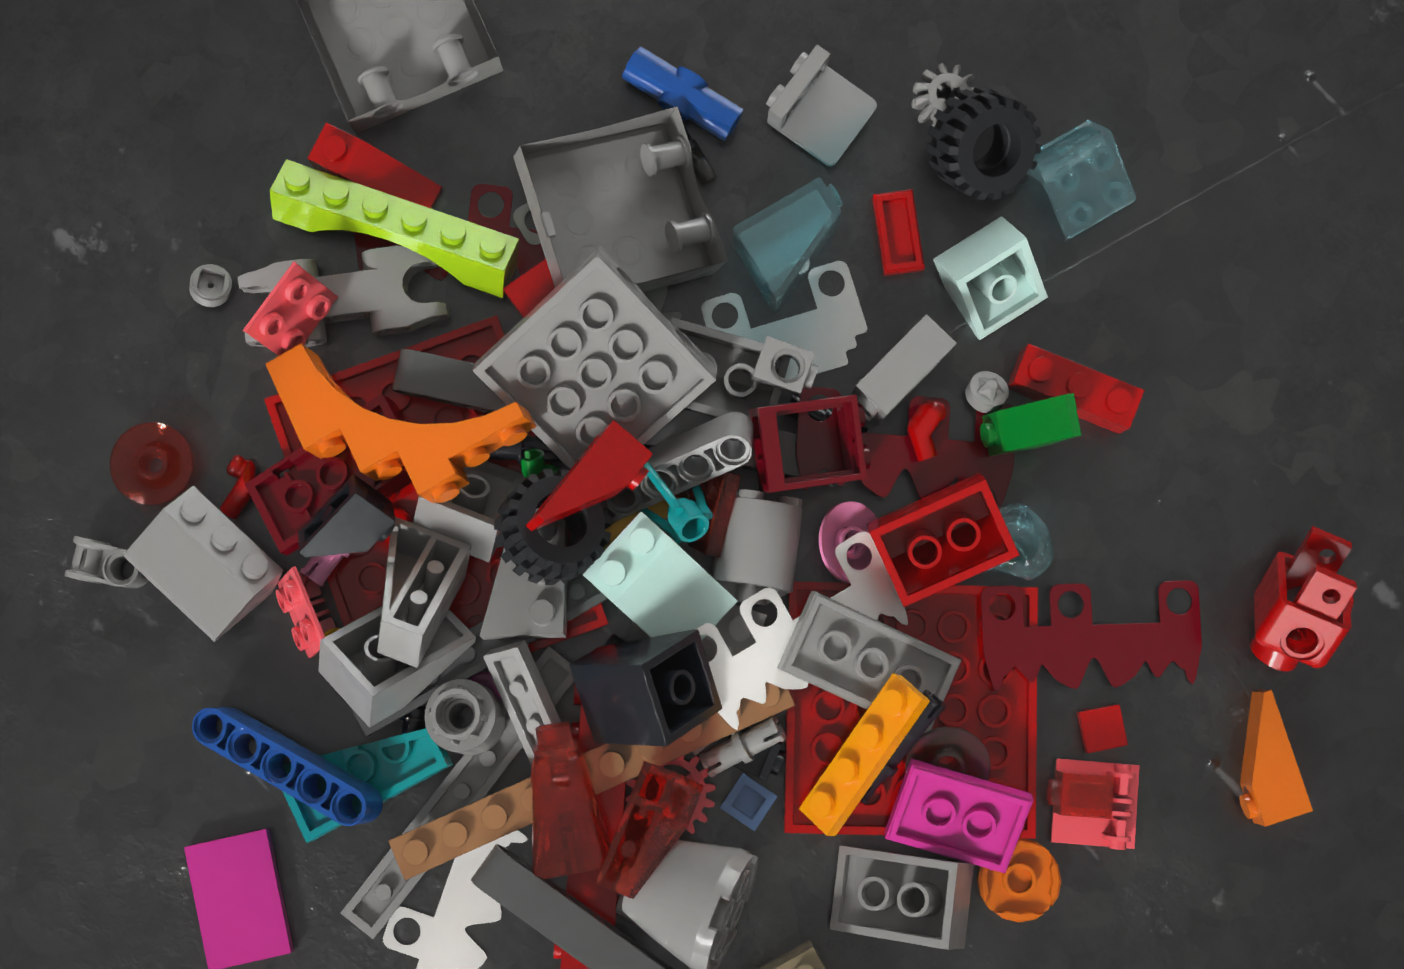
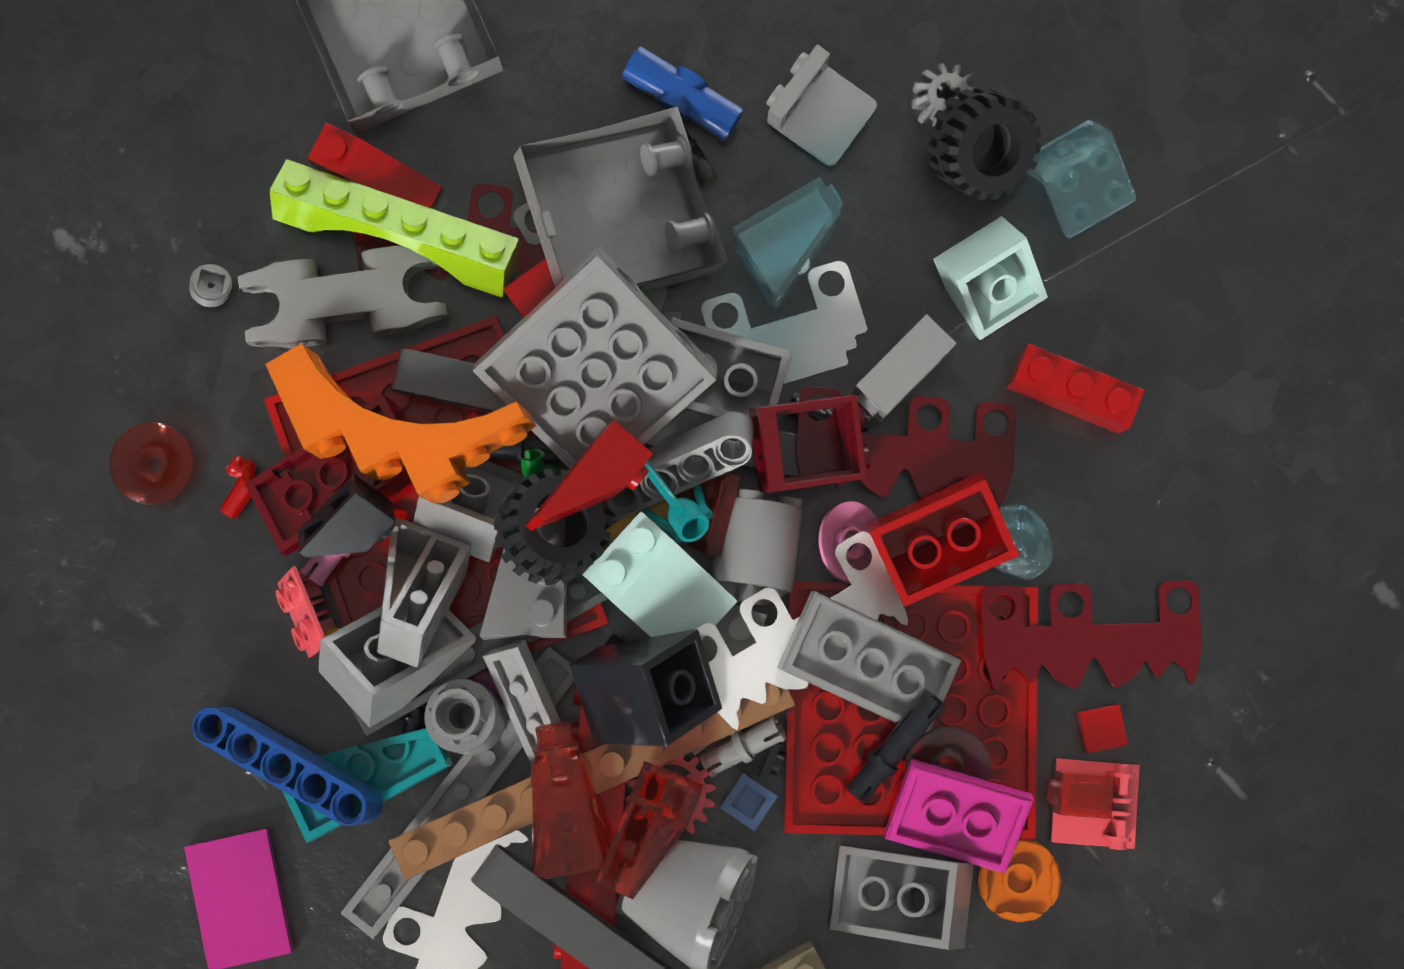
(101, 563): light grey piece -> none
(204, 563): light grey slope -> none
(290, 311): coral hinge -> none
(765, 367): light grey brick -> none
(864, 754): light orange plate -> none
(898, 232): red tile -> none
(923, 425): red arm -> none
(987, 392): light grey tile -> none
(1030, 425): green slope -> none
(1269, 768): orange slope -> none
(1319, 615): red piece -> none

